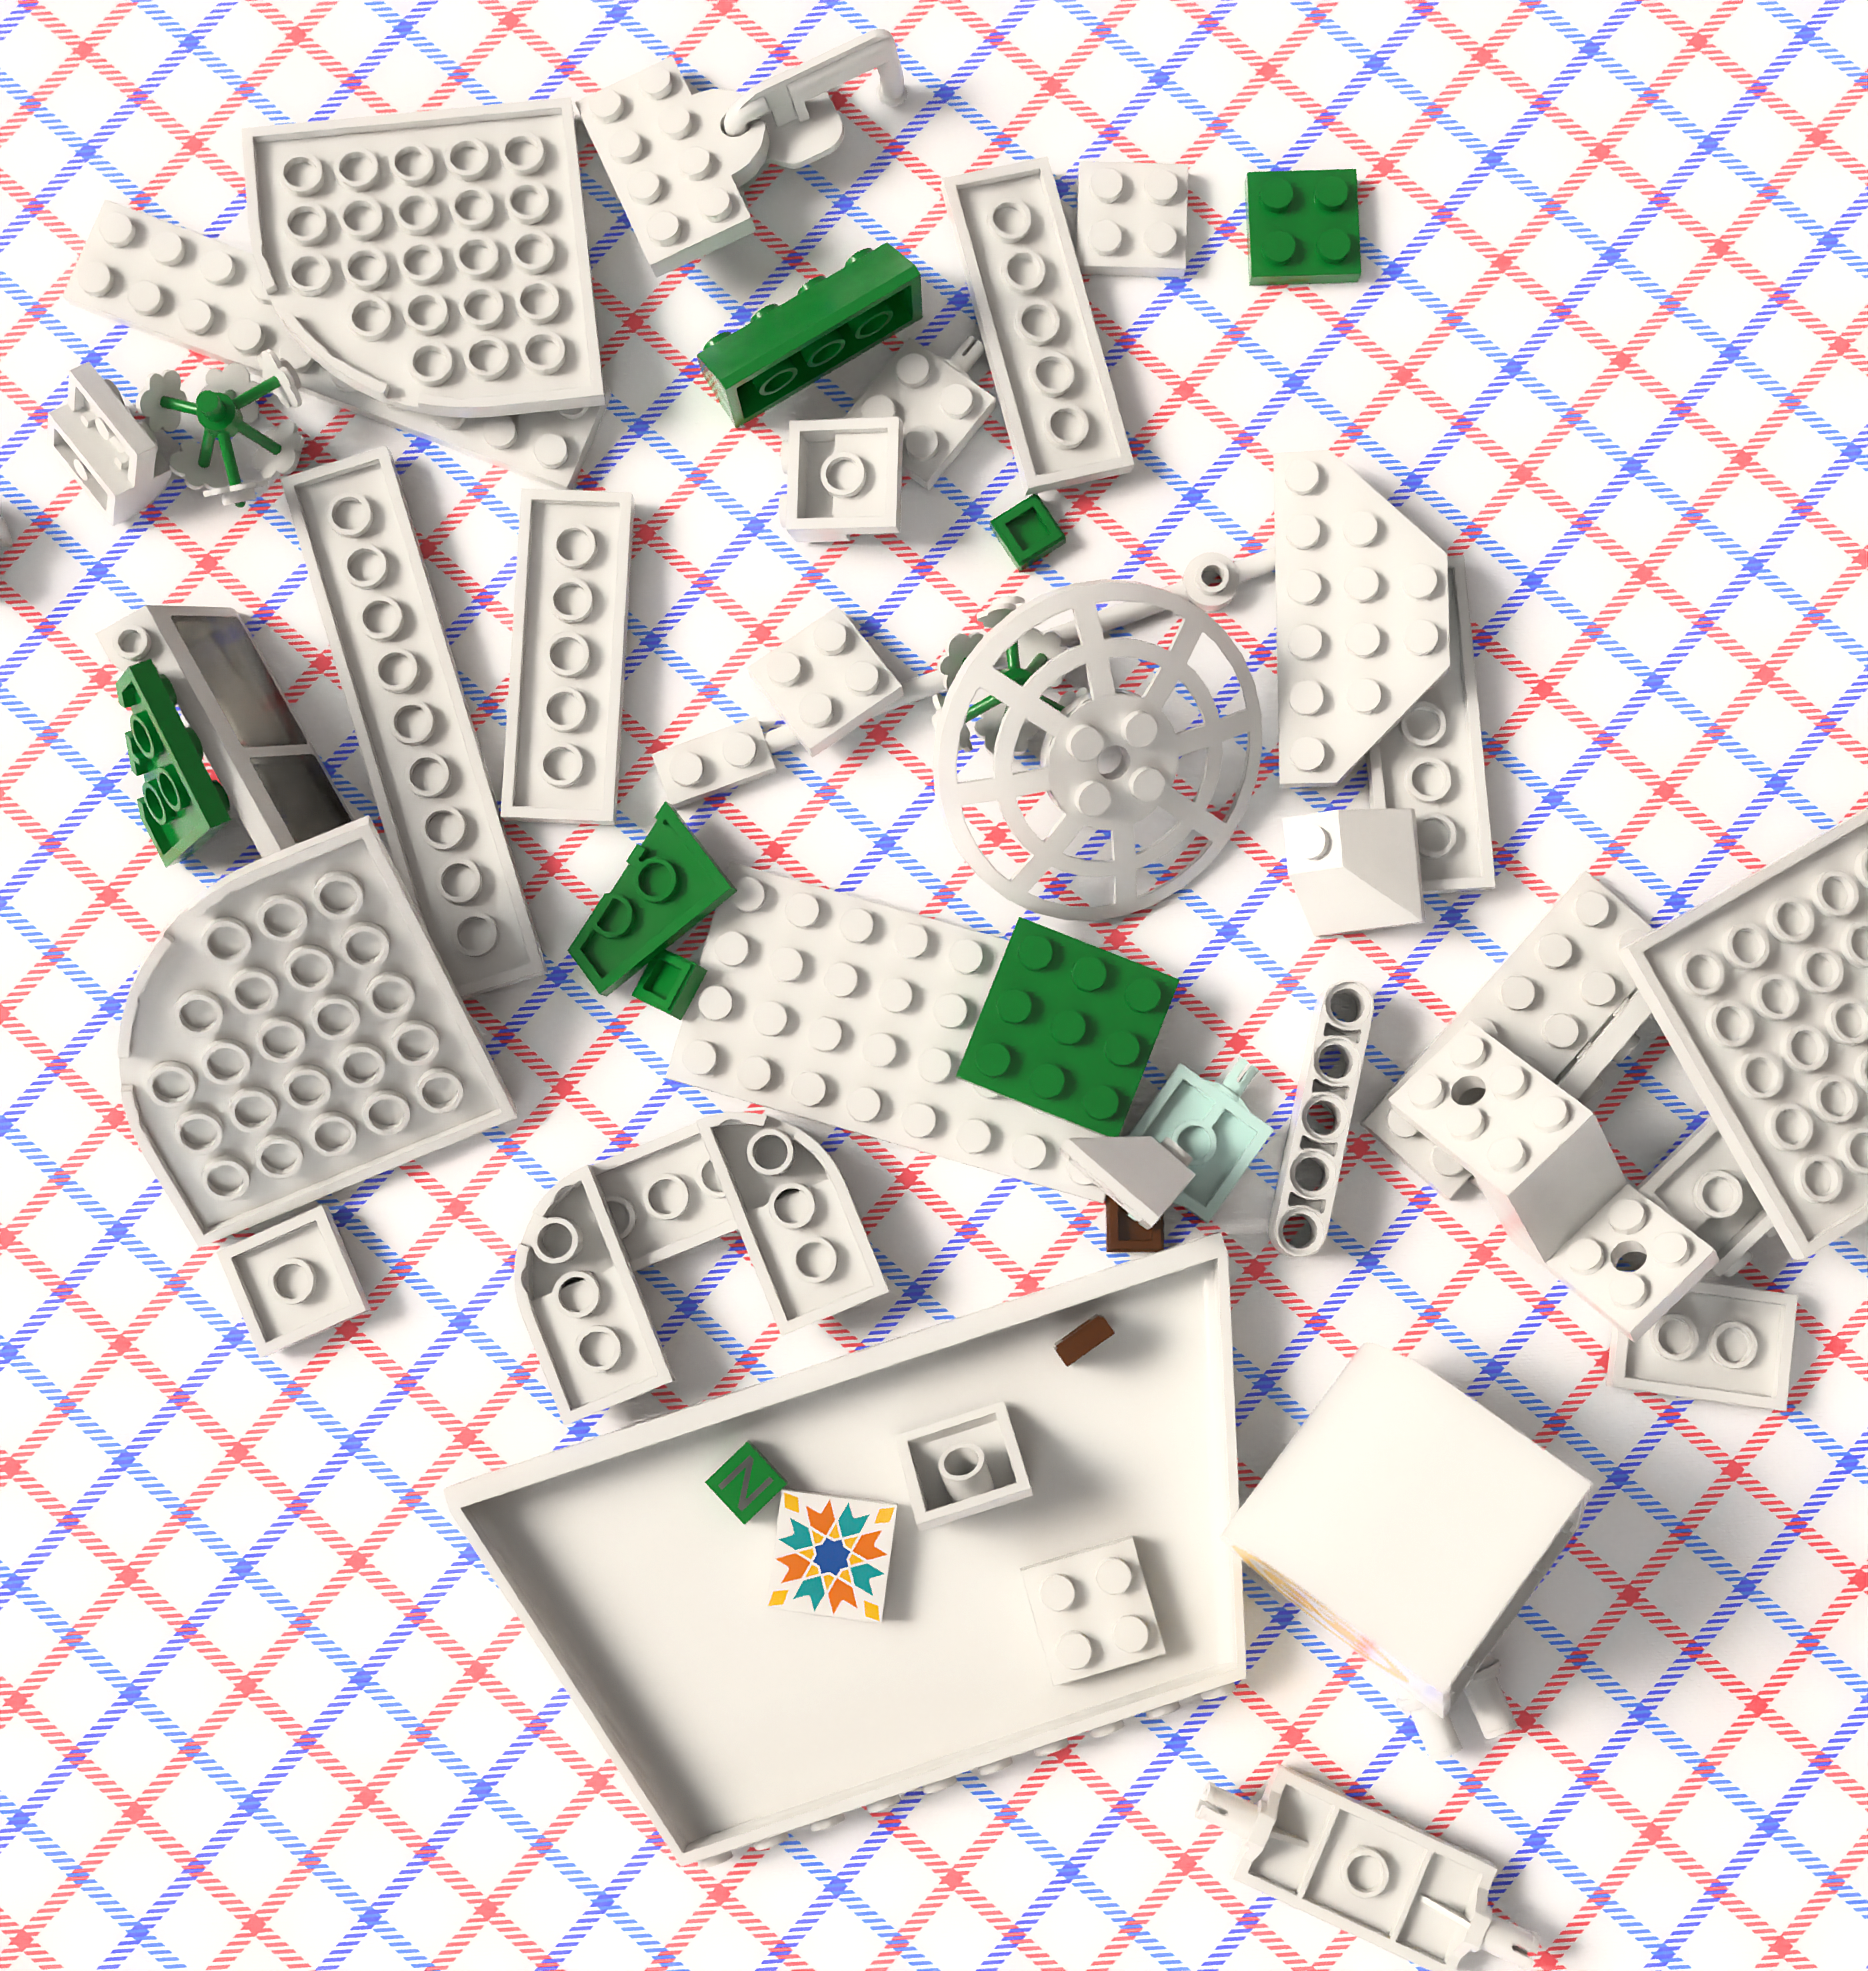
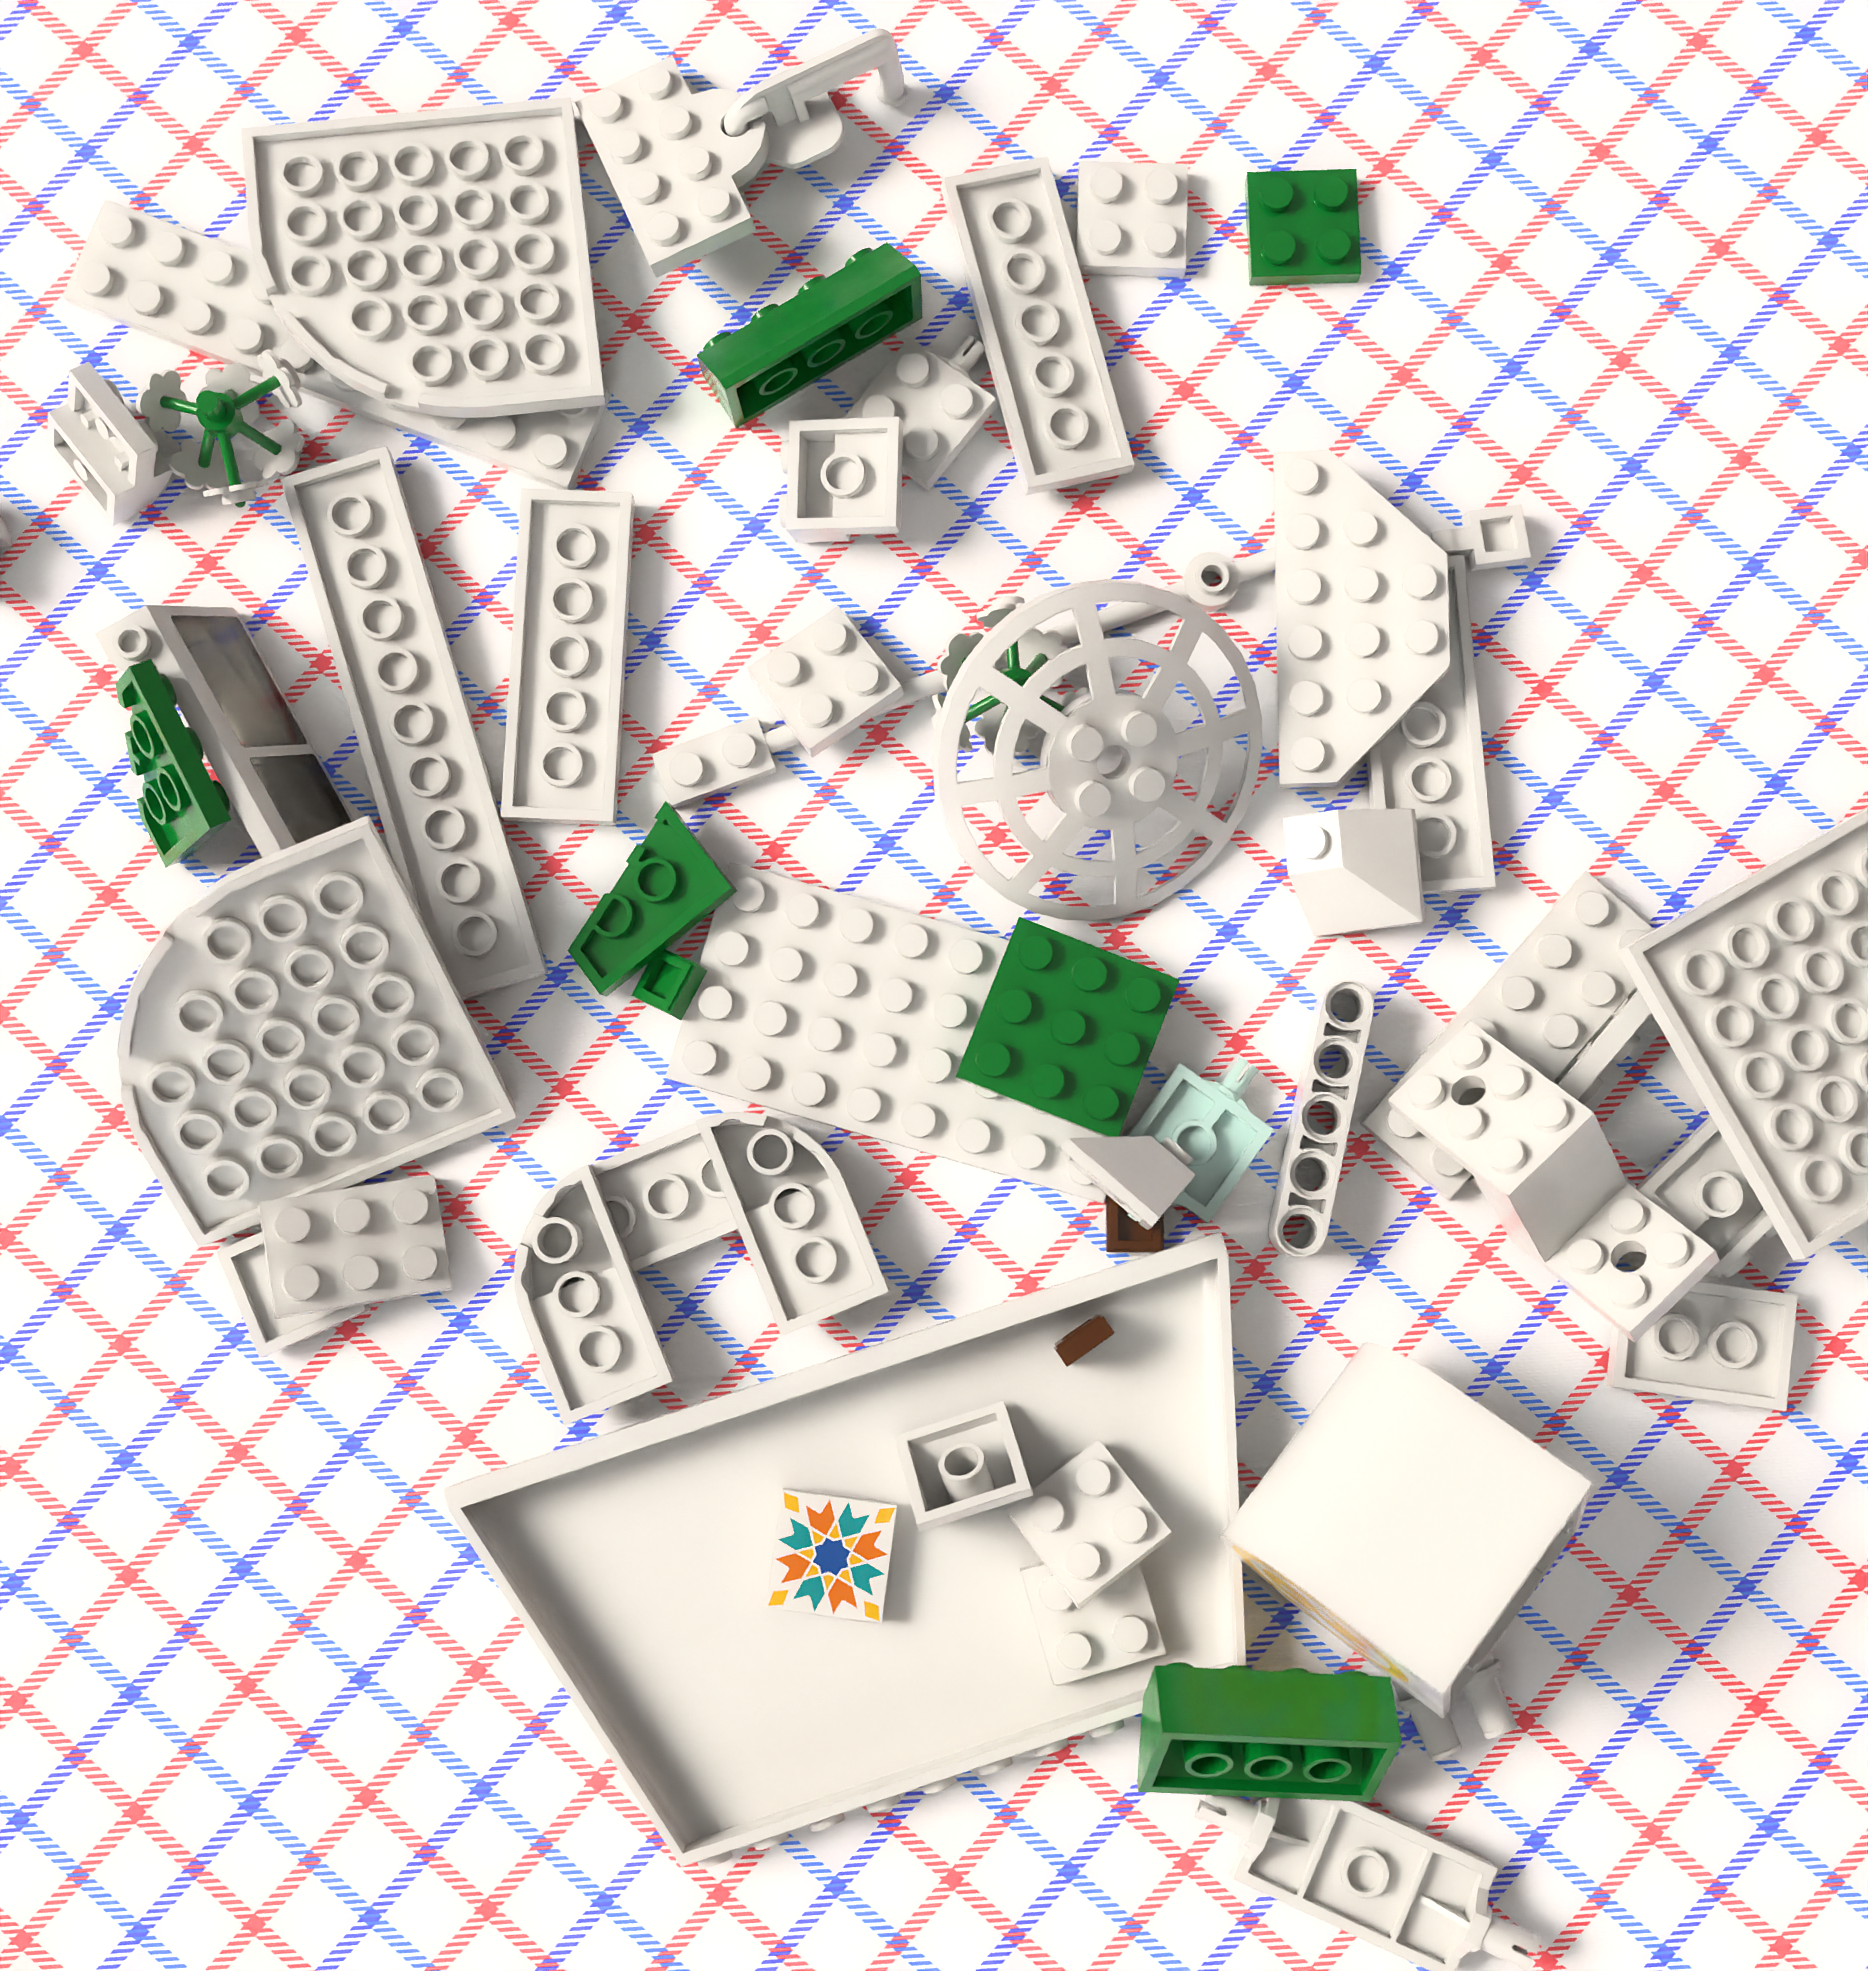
(354, 1246): none -> white plate
(746, 1482): green tile -> none
(1027, 532): green tile -> none
(1089, 1523): none -> white plate
(1266, 1733): none -> green slope
(1489, 538): none -> white plate

